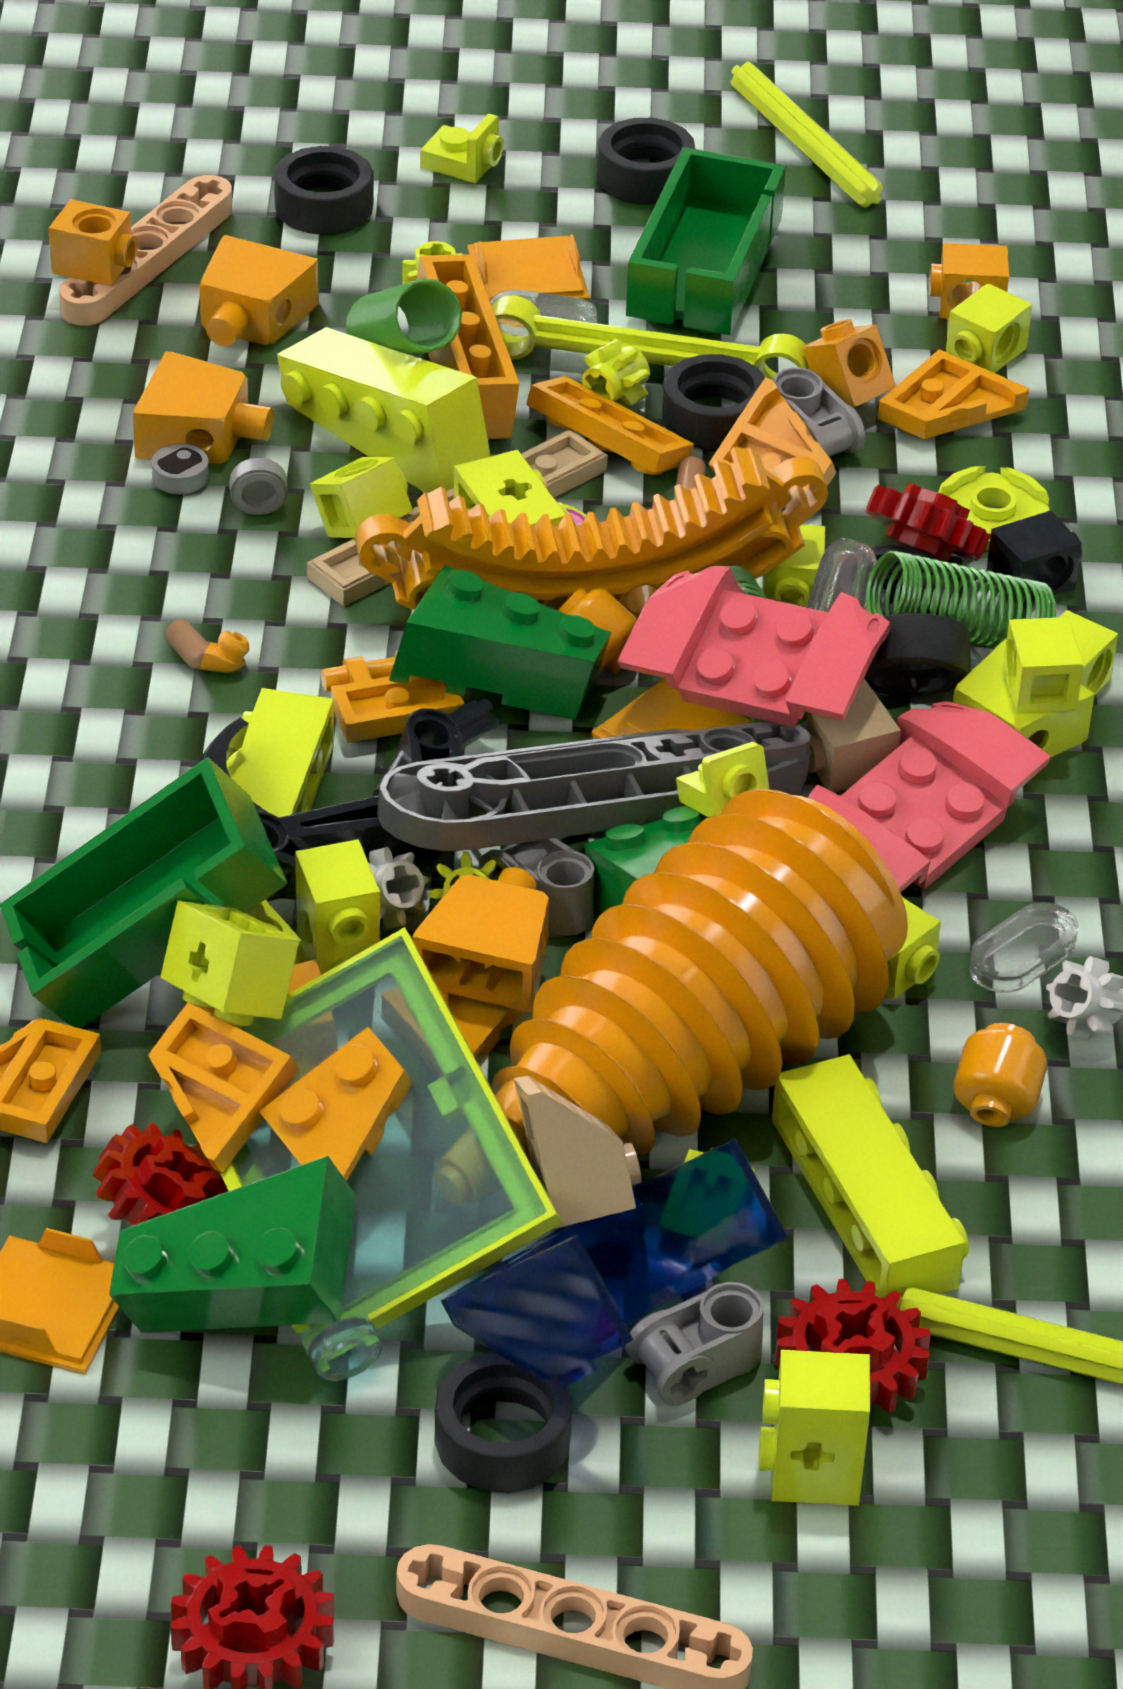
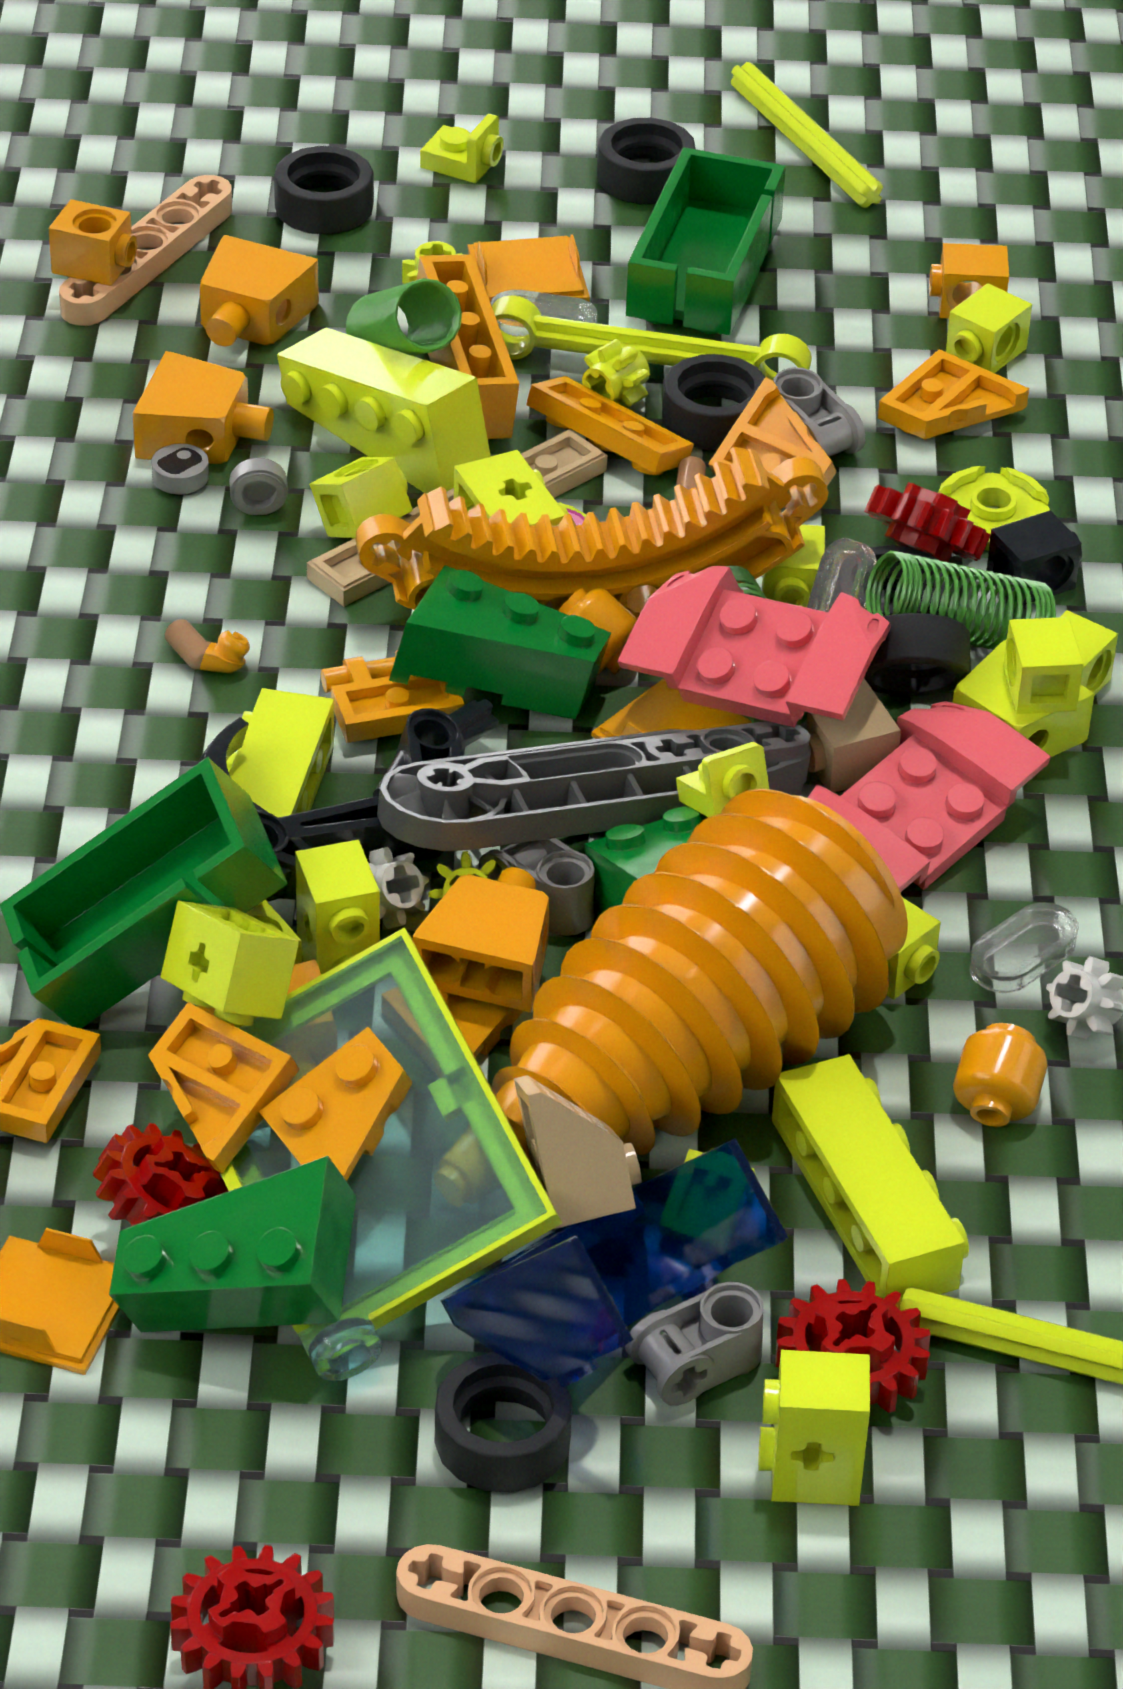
(867, 367): light orange brick -> none

